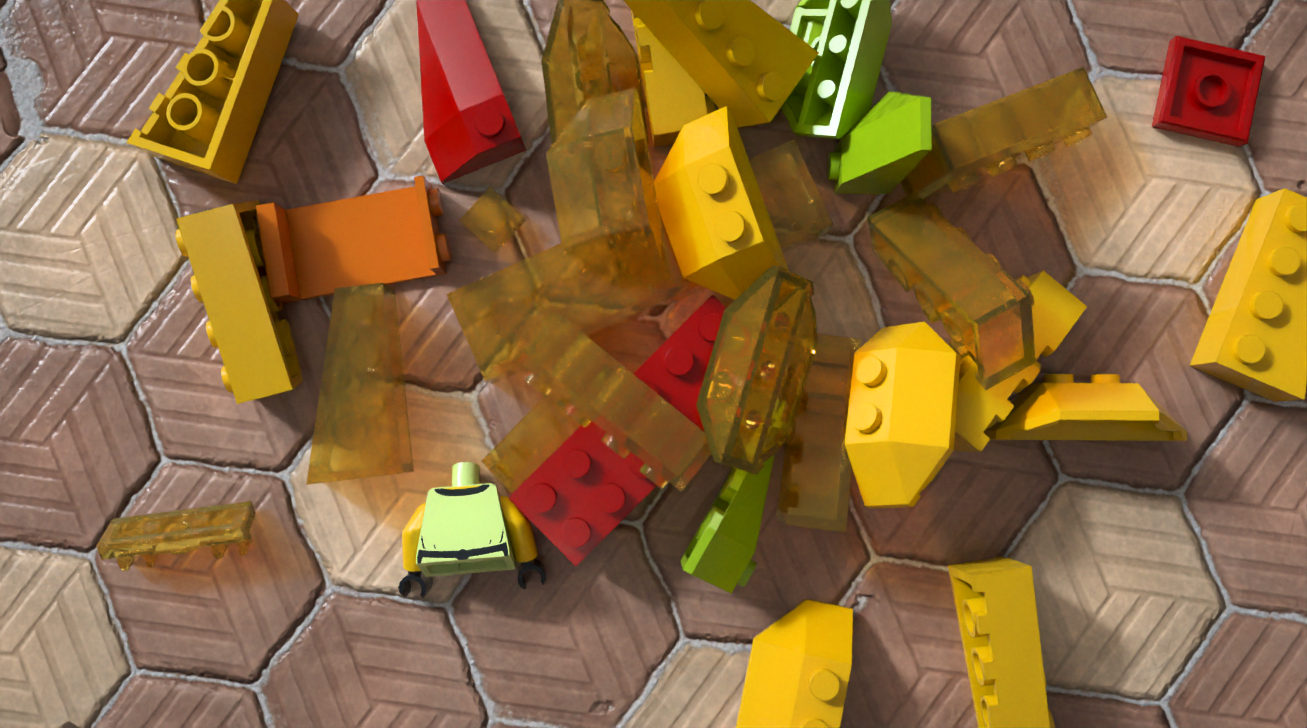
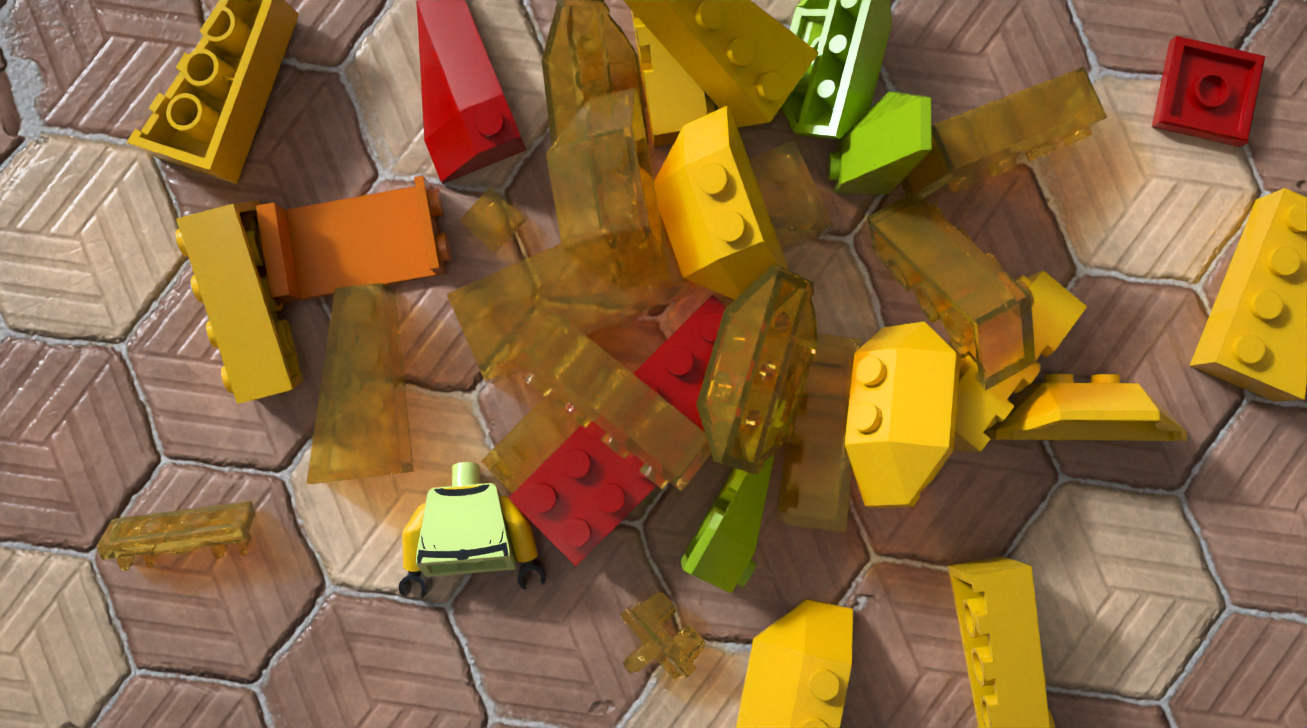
(674, 653): none -> clear yellow hips

